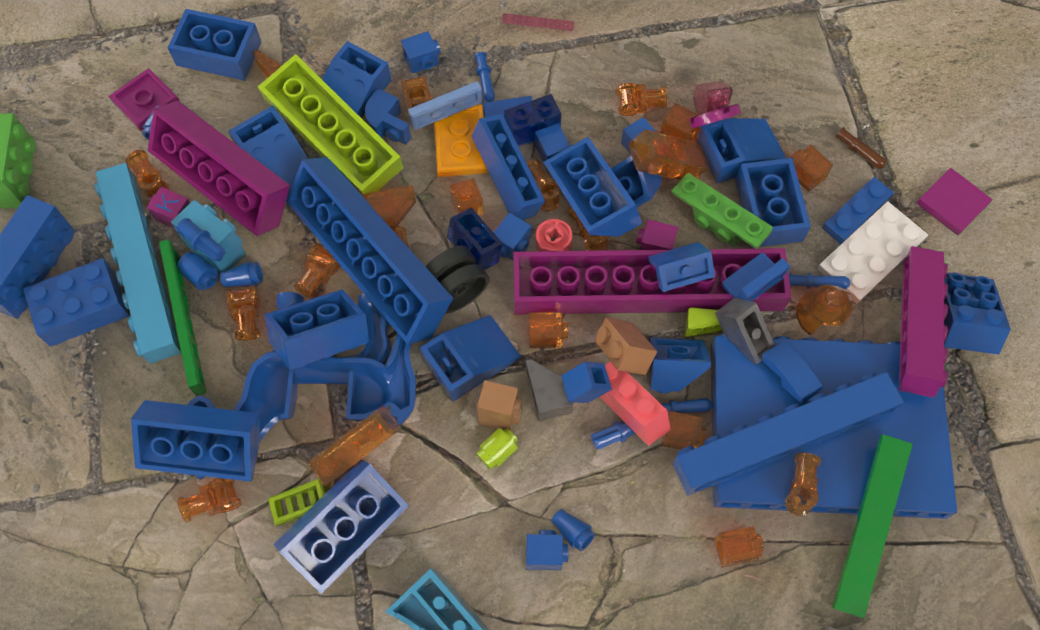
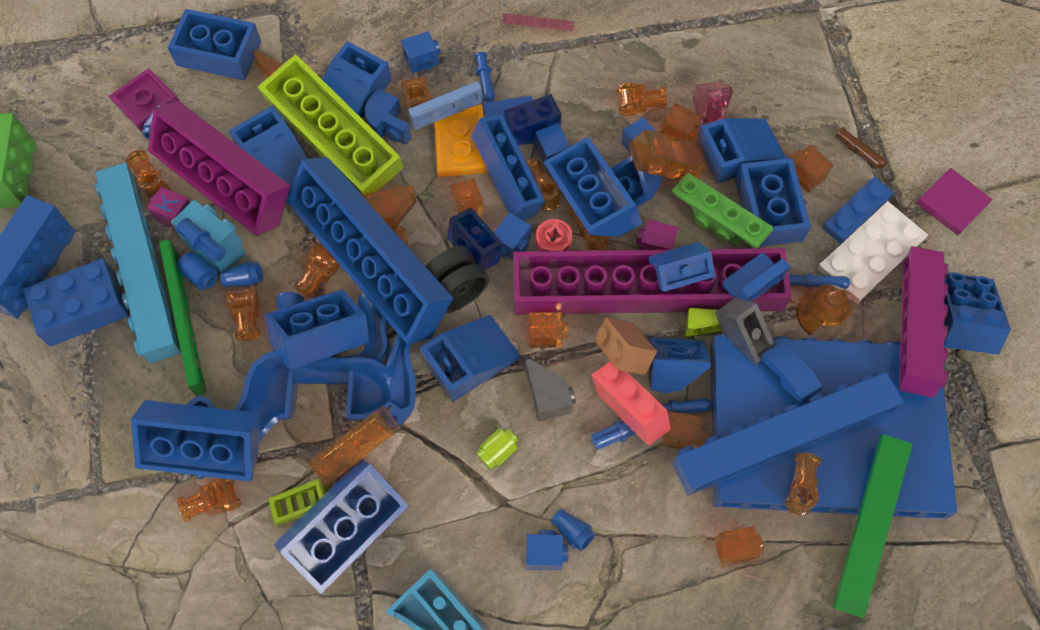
(499, 406): medium nougat brick -> none
(586, 382): blue brick -> none
(715, 115): magenta tile -> none

